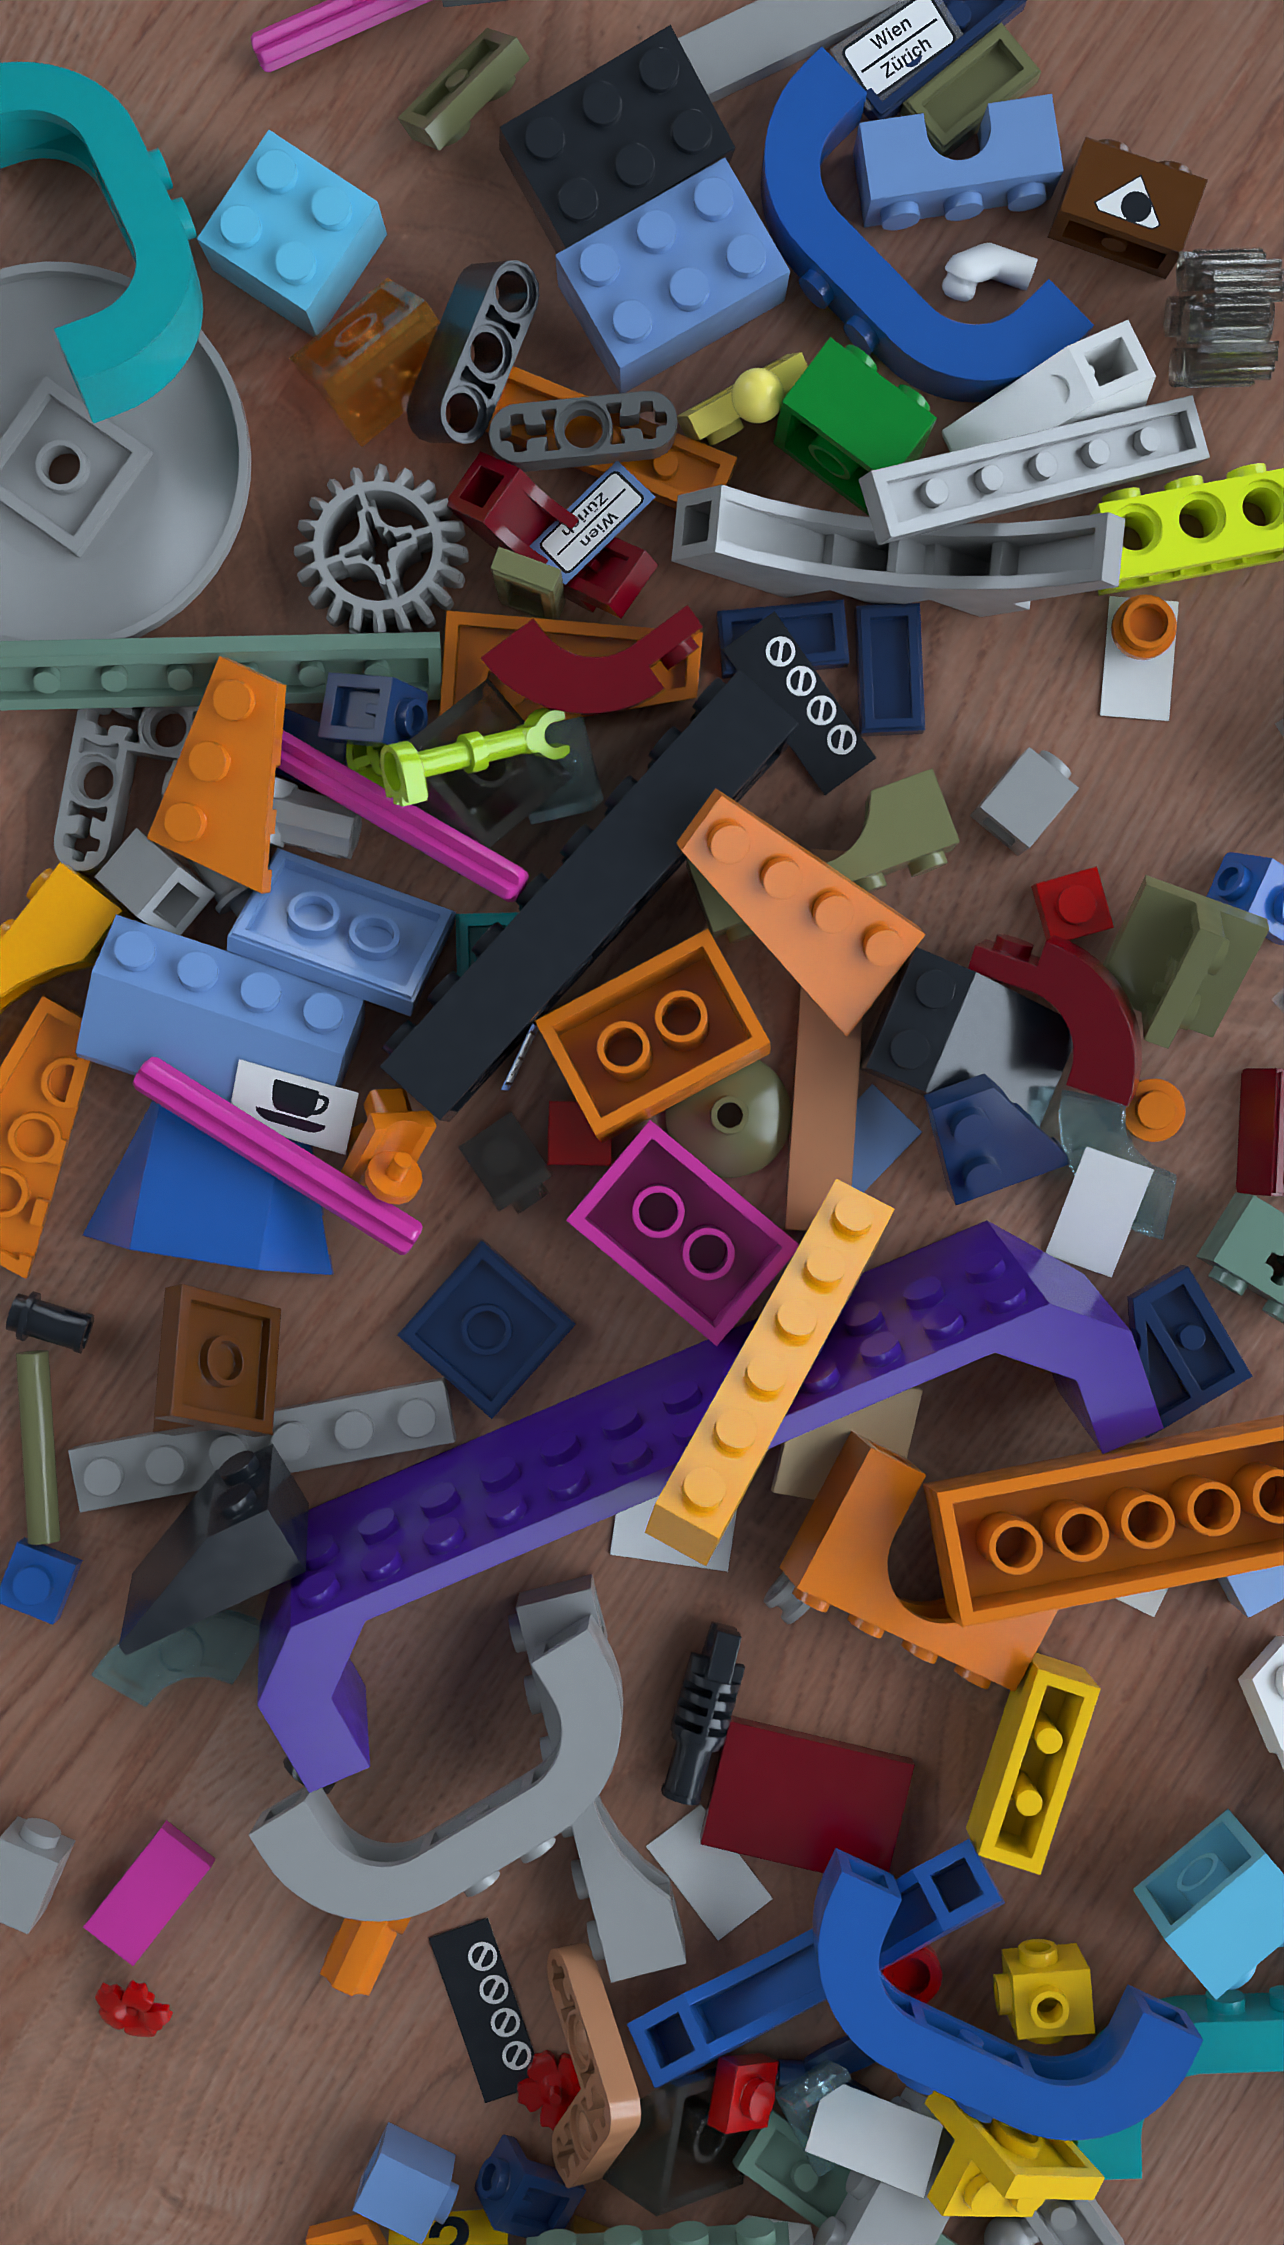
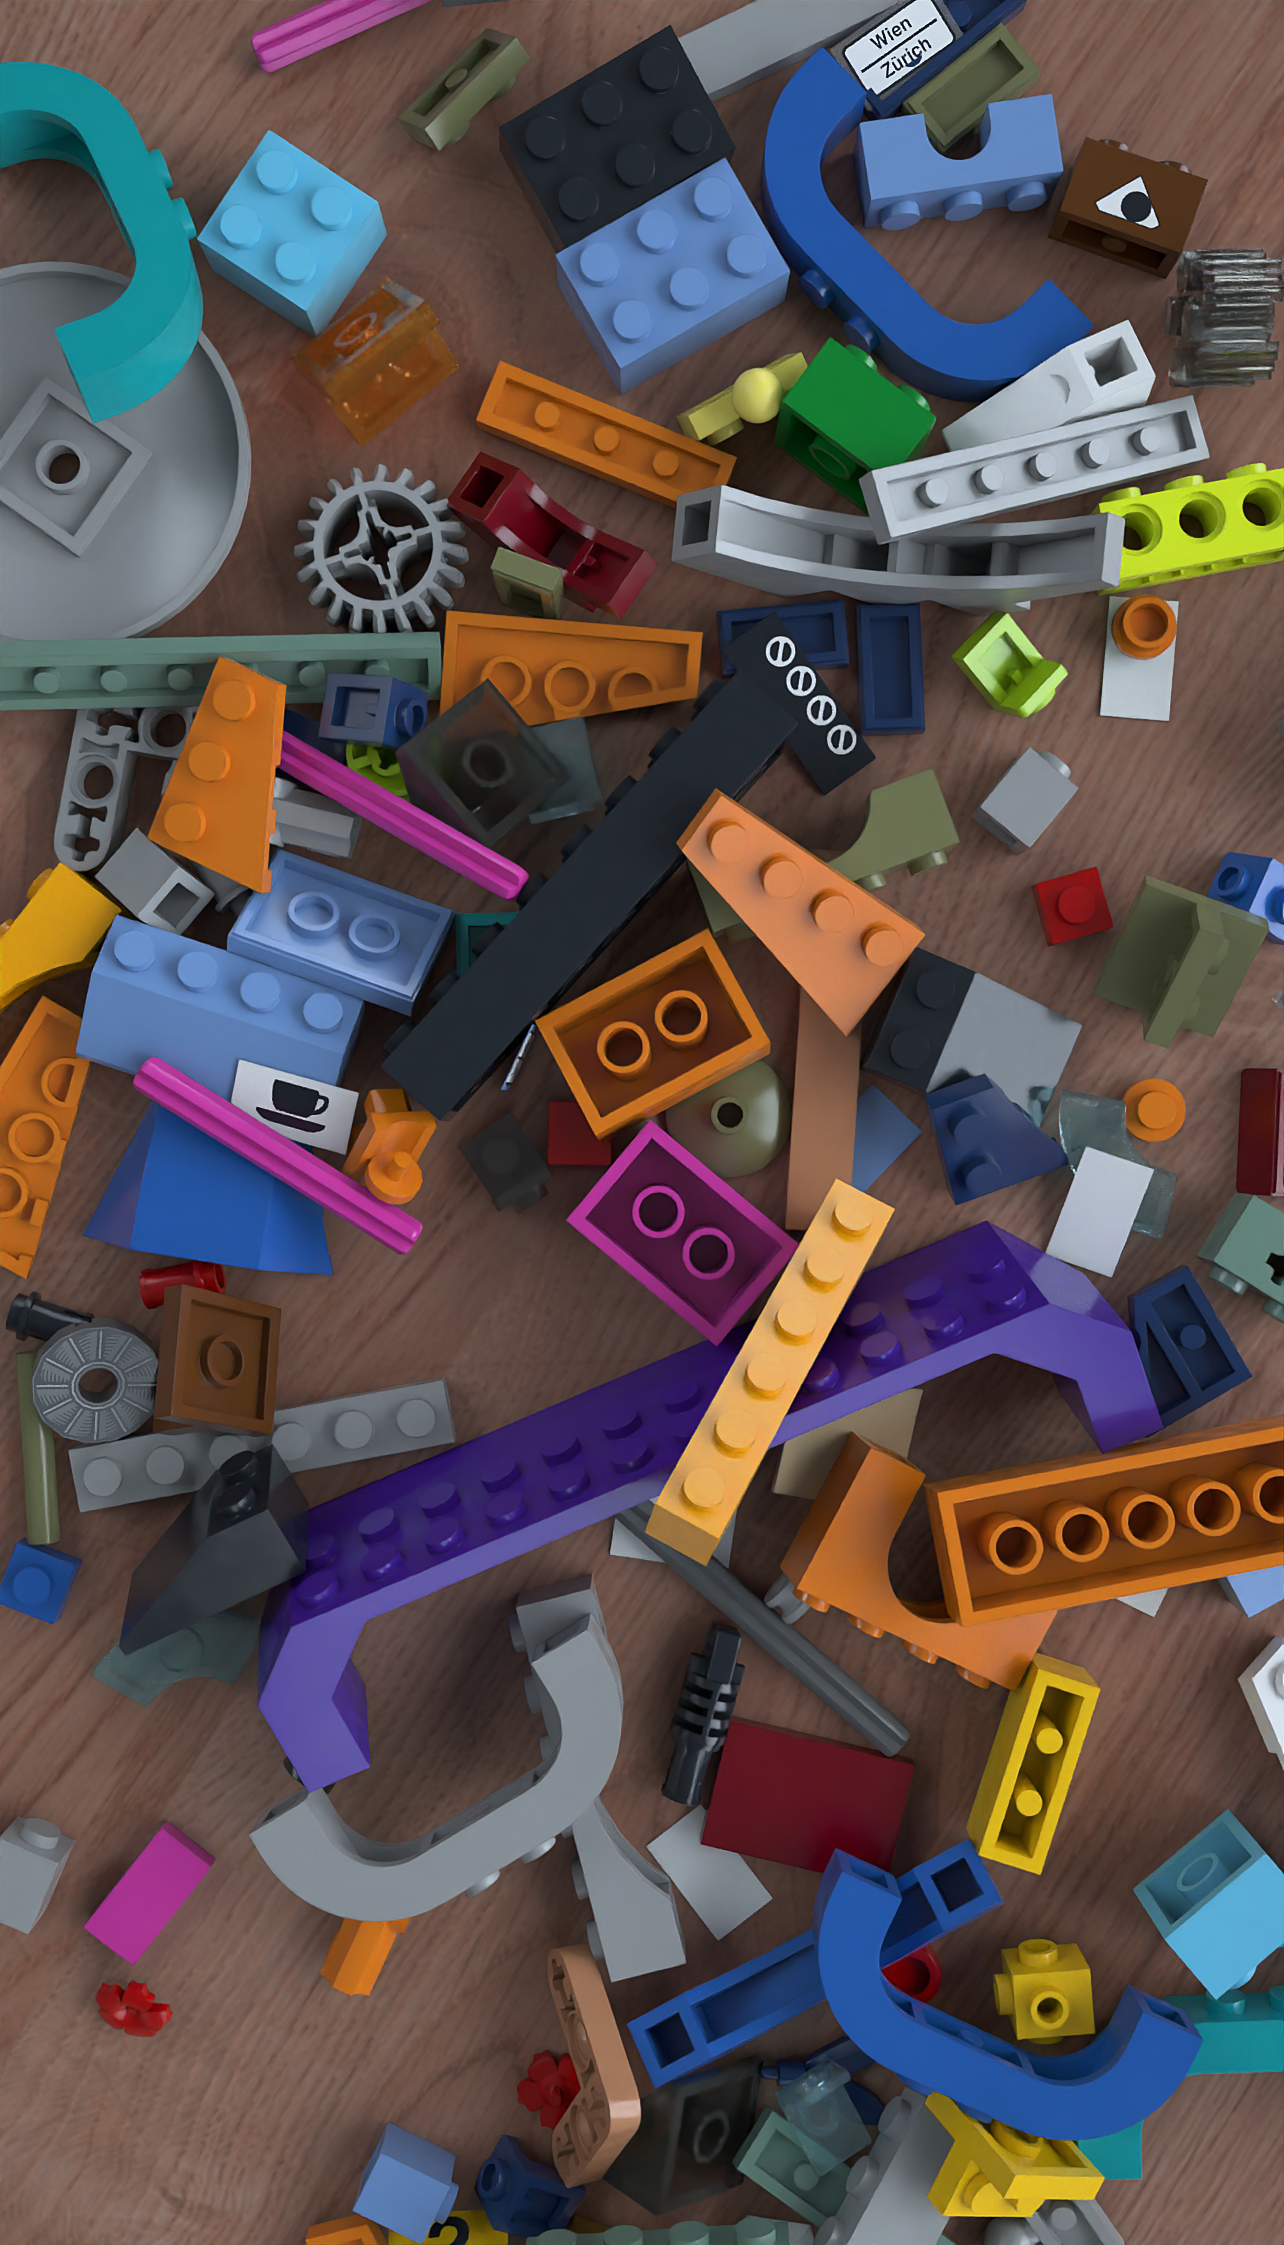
(103, 1414): none -> tile
(196, 1274): none -> red pin
(406, 769): lime piece -> none
(484, 2007): black sticker -> none
(487, 1329): dark blue tile -> none
(496, 334): black beam -> none
(591, 685): dark red arch -> none
(598, 407): dark grey beam -> none
(601, 513): sticker -> none
(743, 2093): red plate -> none
(778, 1638): none -> dark grey axle
(875, 2138): white sticker -> none
(986, 263): white arm -> none
(1008, 667): none -> lime bracket
(1088, 998): dark red arch -> none

